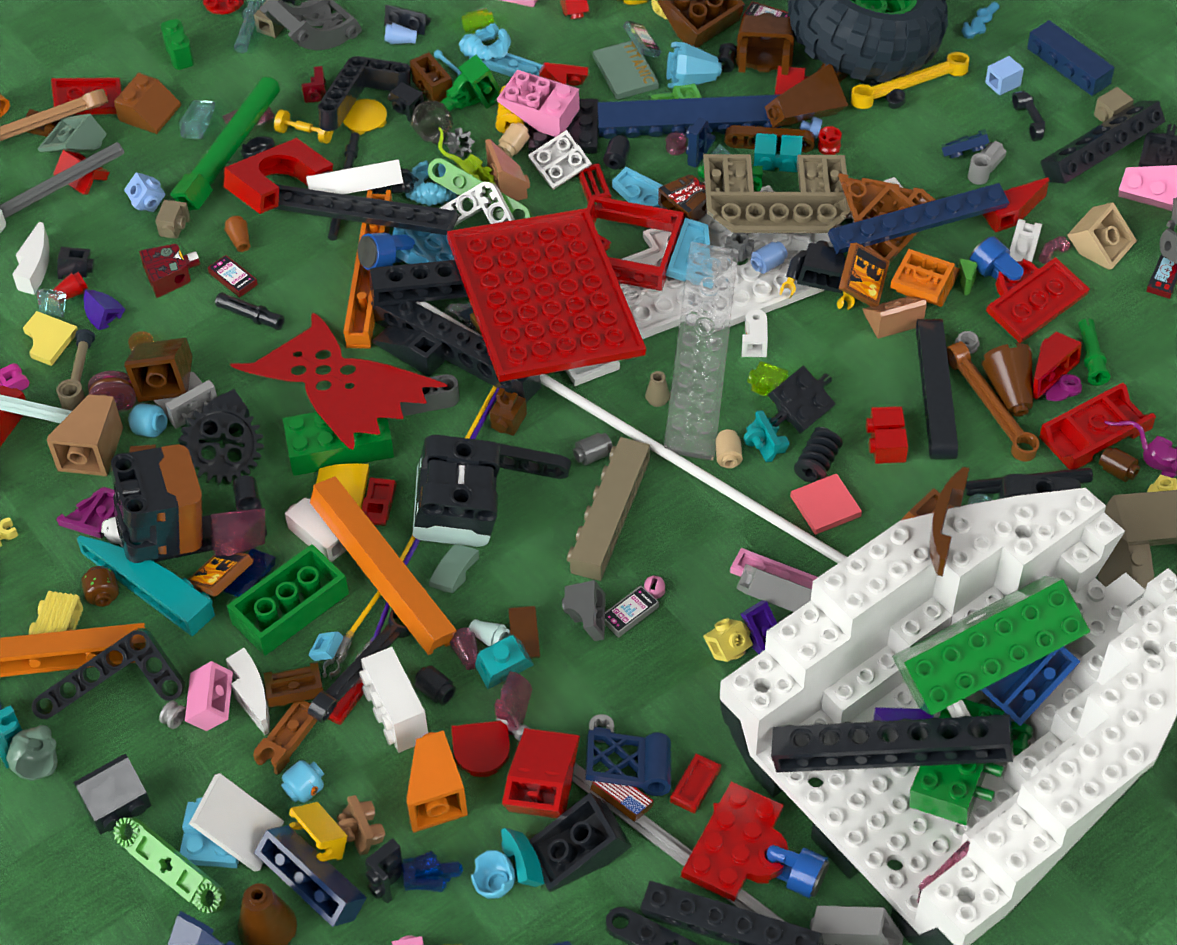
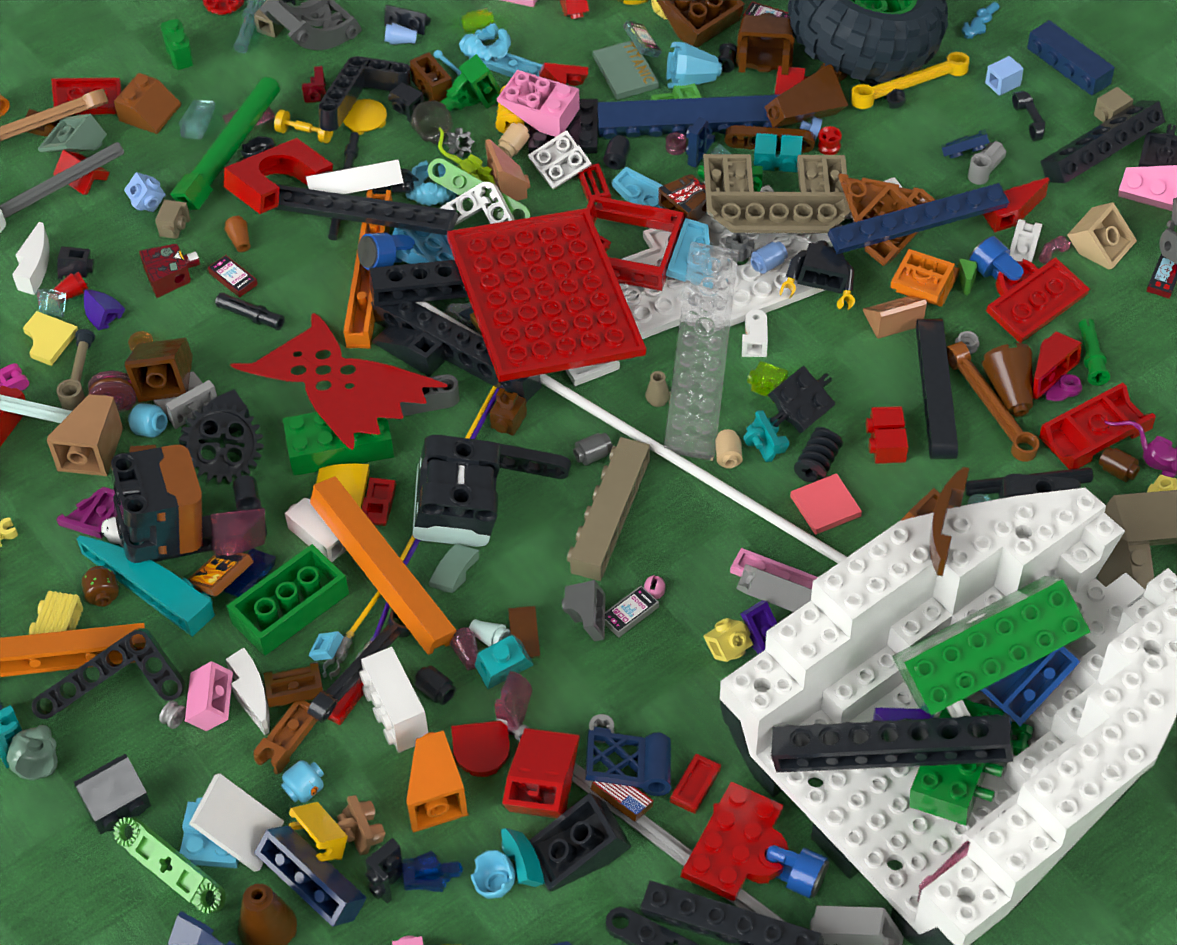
(864, 274): tile -> none

